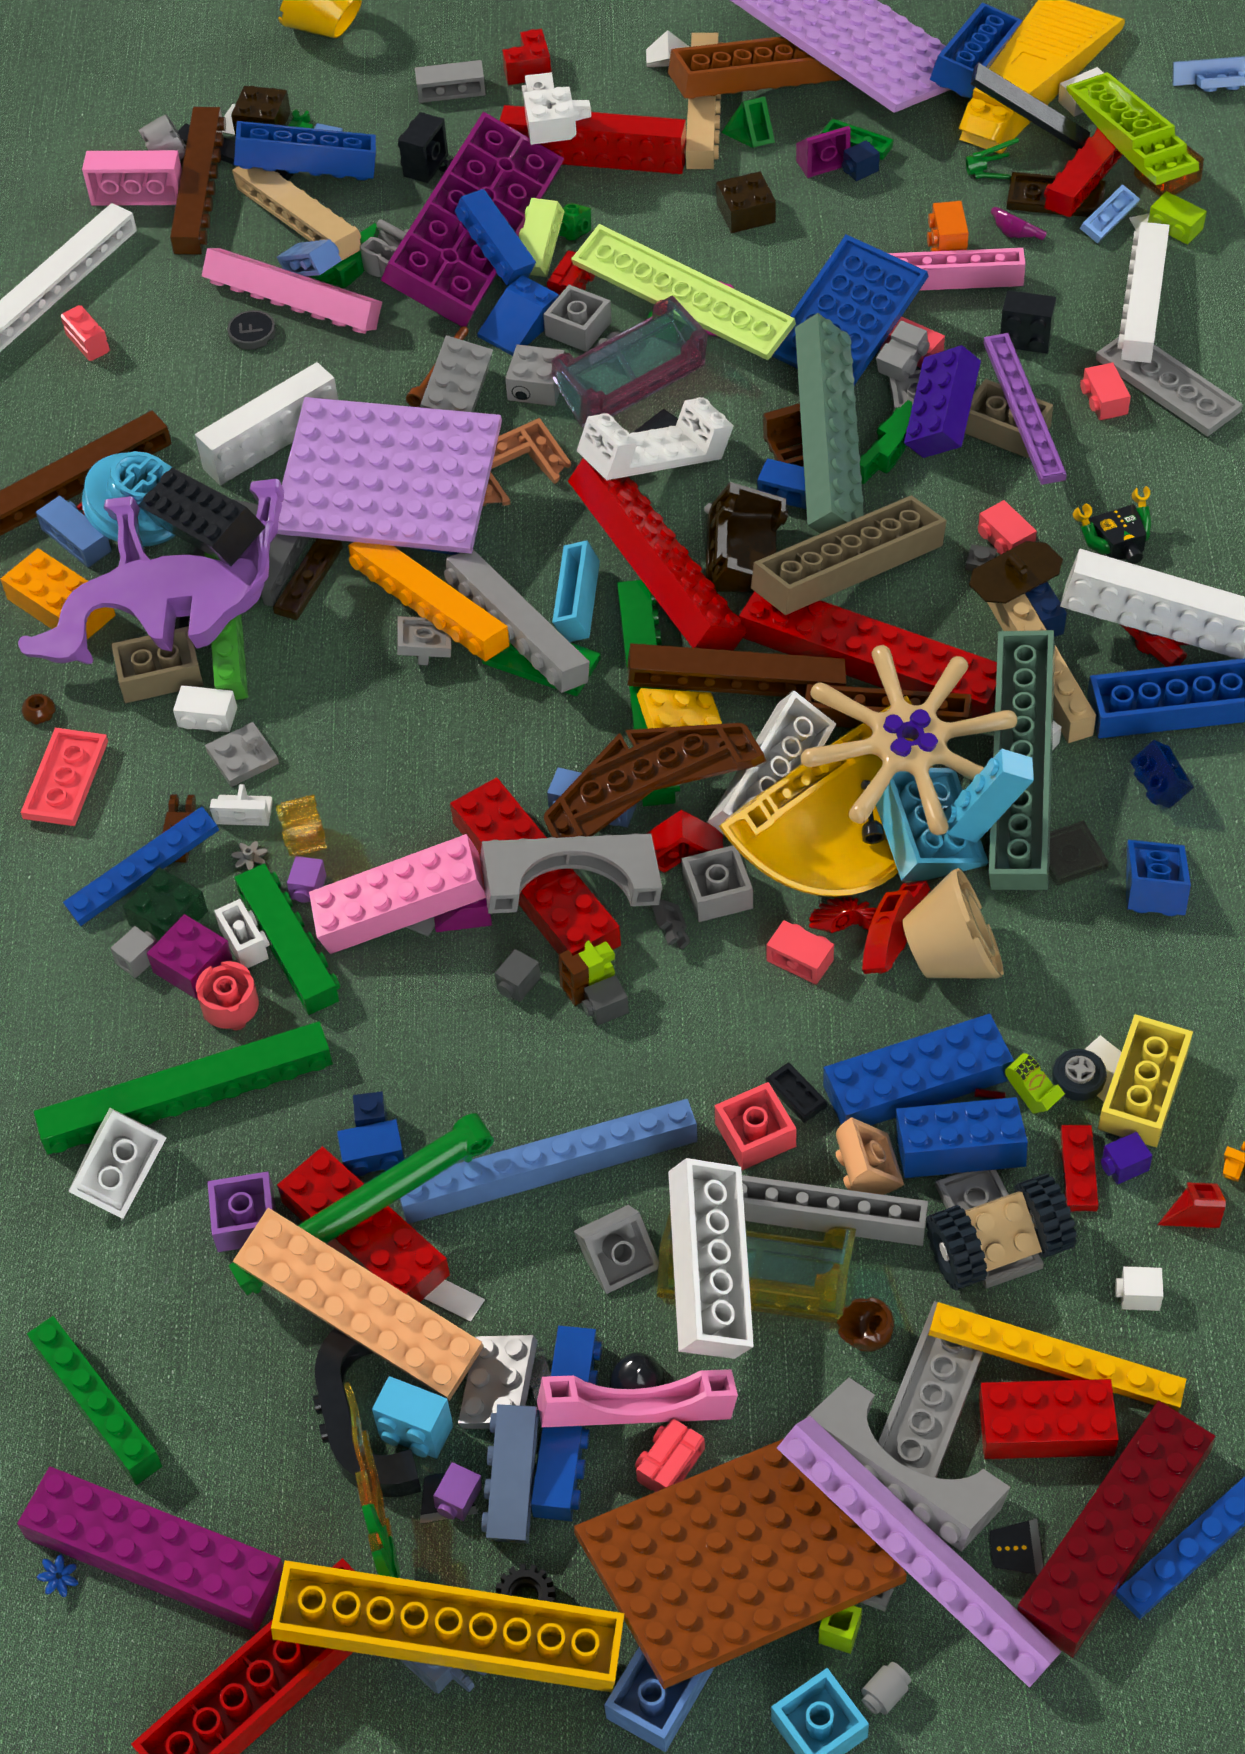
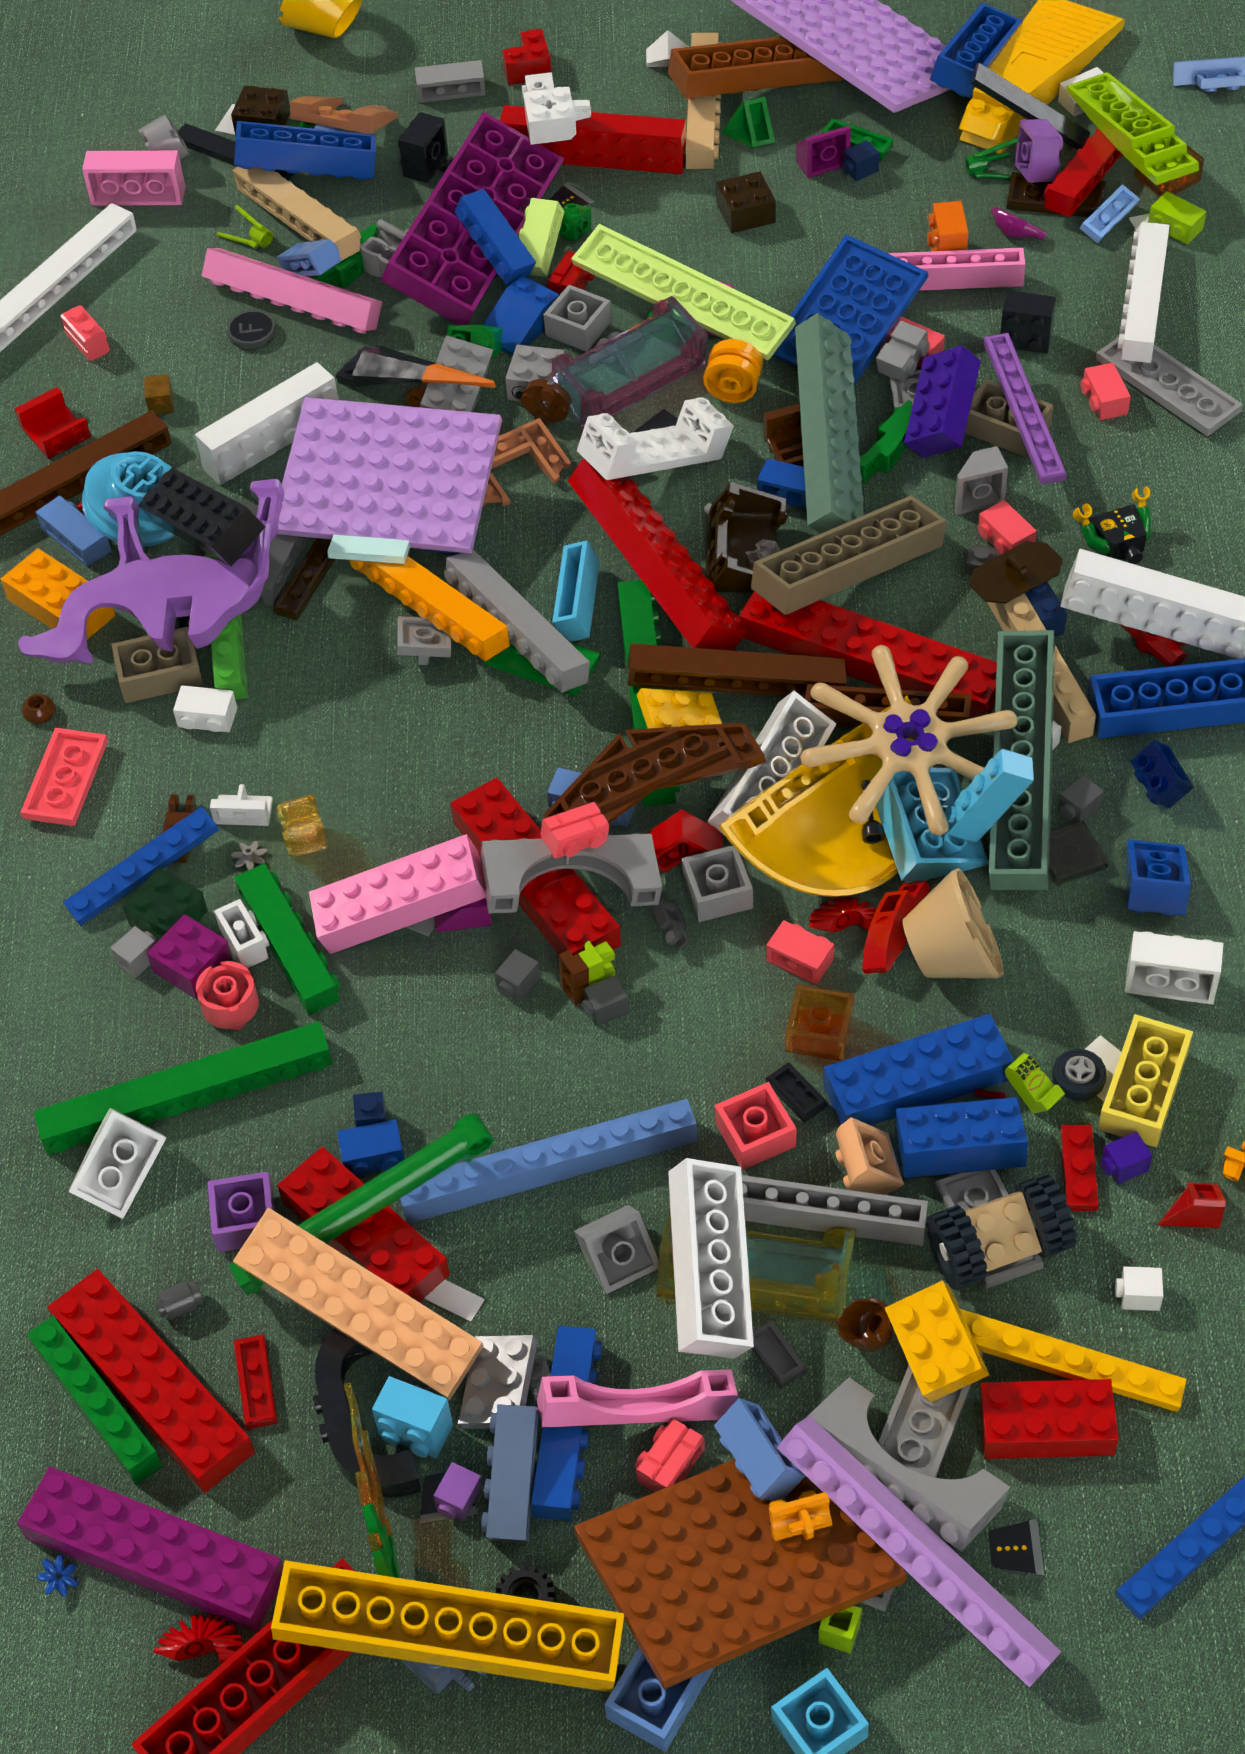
(51, 423): none -> red panel
(152, 1381): none -> red brick
(159, 394): none -> pearl gold brick
(179, 1300): none -> dark grey brick
(198, 181): reddish brown brick -> none
(201, 1639): none -> red hair
(241, 754): light grey hinge -> none
(255, 1382): none -> red tile
(259, 234): none -> lime plant
(304, 877): medium lavender brick -> none
(321, 111): none -> nougat wedge
(368, 549): none -> light aqua tile
(387, 366): none -> black plate
(479, 334): none -> green slope
(537, 399): none -> reddish brown plate
(568, 194): none -> black sticker
(575, 830): none -> coral brick
(637, 1372): black hair -> none
(733, 371): none -> light orange wheel
(754, 1446): none -> medium blue brick
(764, 549): none -> clear plate
(777, 1354): none -> dark grey tile
(800, 1516): none -> light orange hips
(819, 1022): none -> clear orange brick
(885, 1688): light grey brick -> none
(936, 1341): none -> yellow brick
(981, 481): none -> light grey slope
(1038, 150): none -> medium lavender brick
(1080, 800): none -> dark grey brick
(1115, 1527): dark red brick -> none
(1174, 967): none -> white brick

